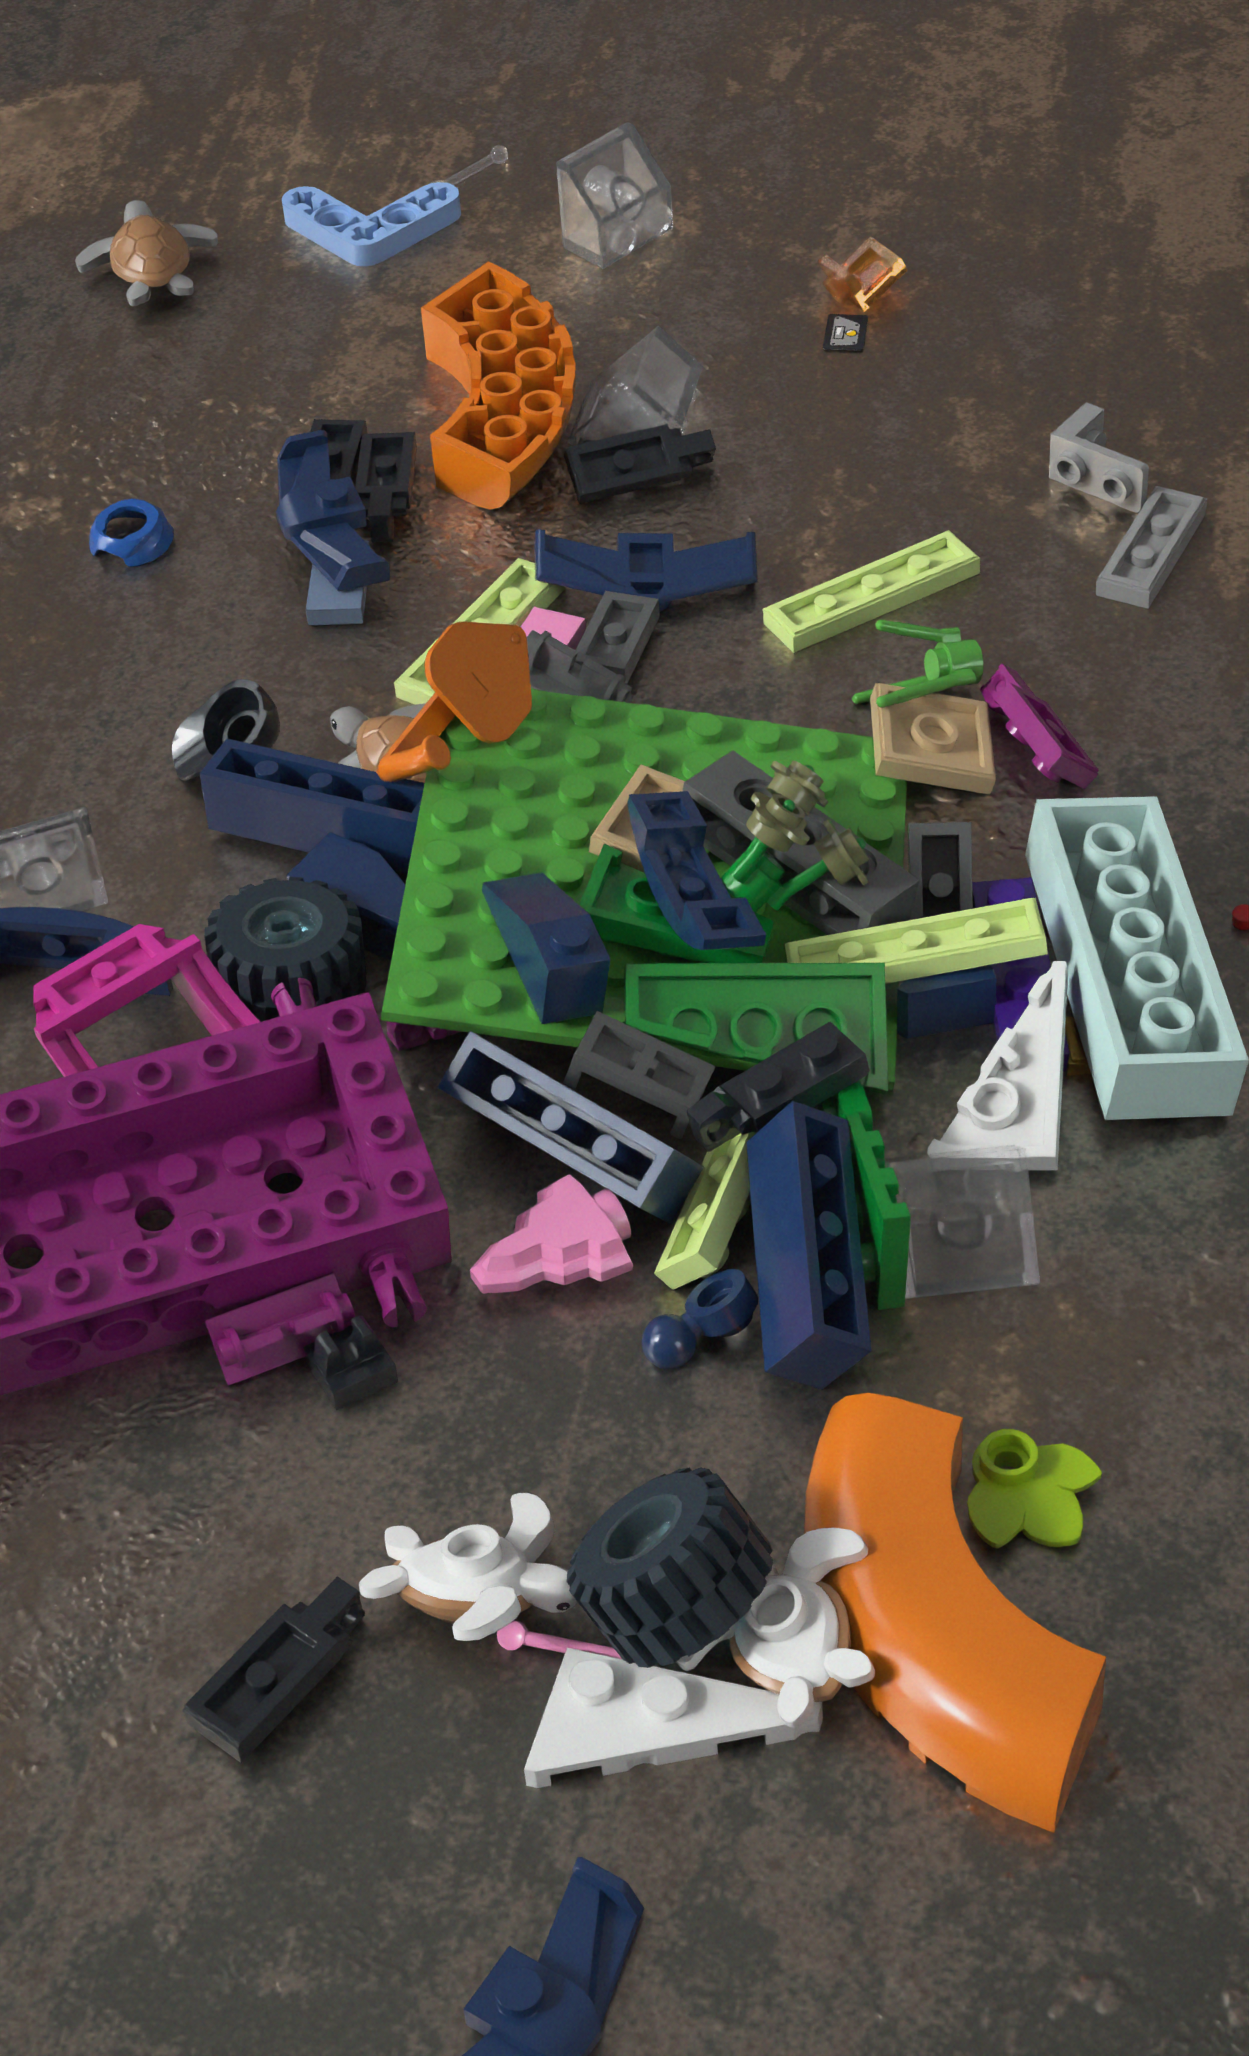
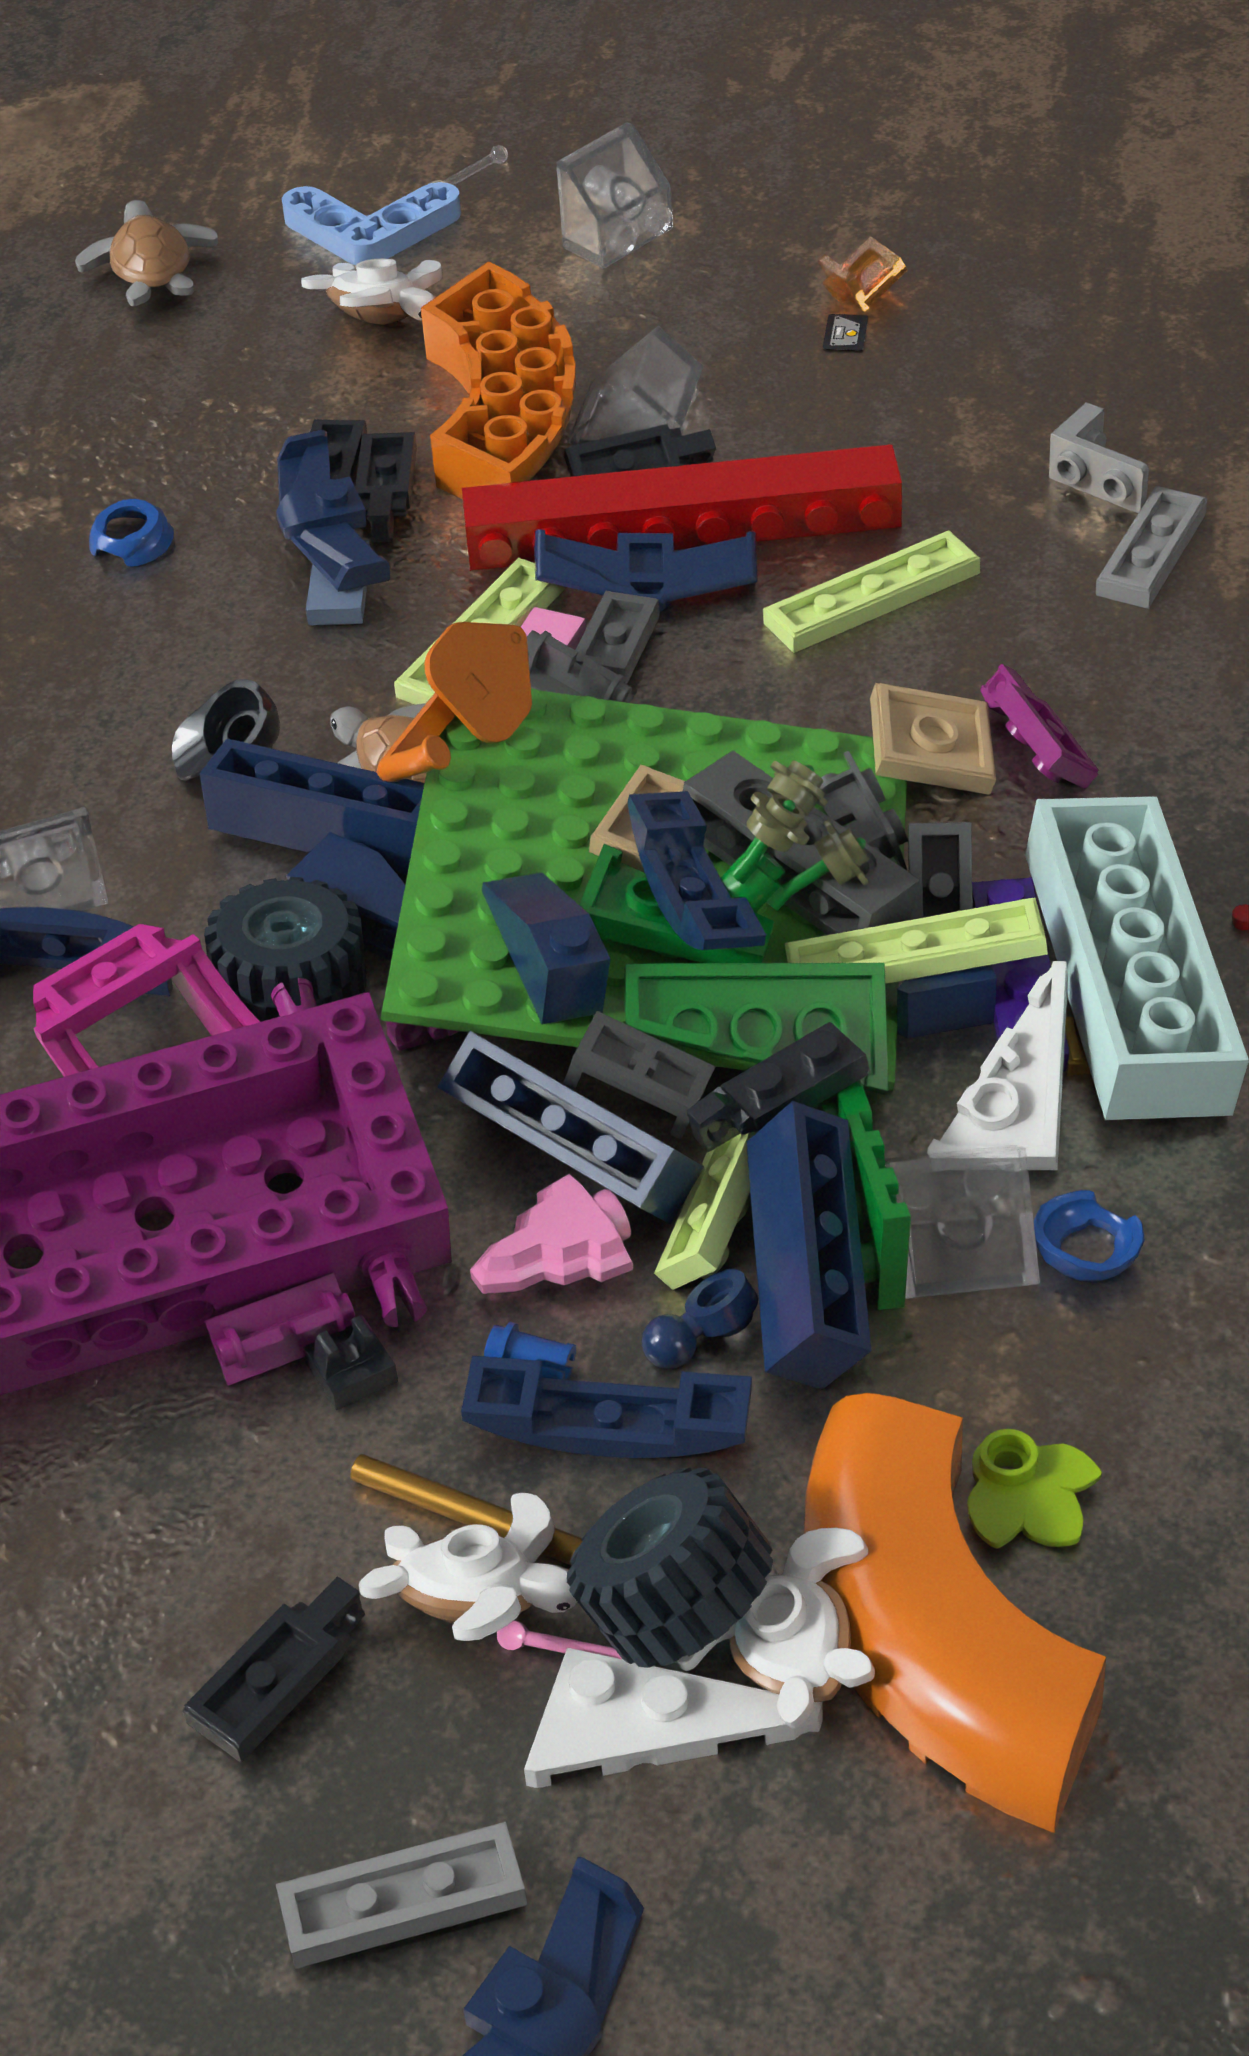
(377, 289): none -> white animal
(401, 1894): none -> light grey plate
(450, 1502): none -> pearl gold bar
(513, 1344): none -> blue pin
(606, 1418): none -> dark blue slope
(693, 502): none -> red brick
(857, 797): none -> dark grey hinge
(946, 666): bright green plant -> none
(1074, 1213): none -> blue piece

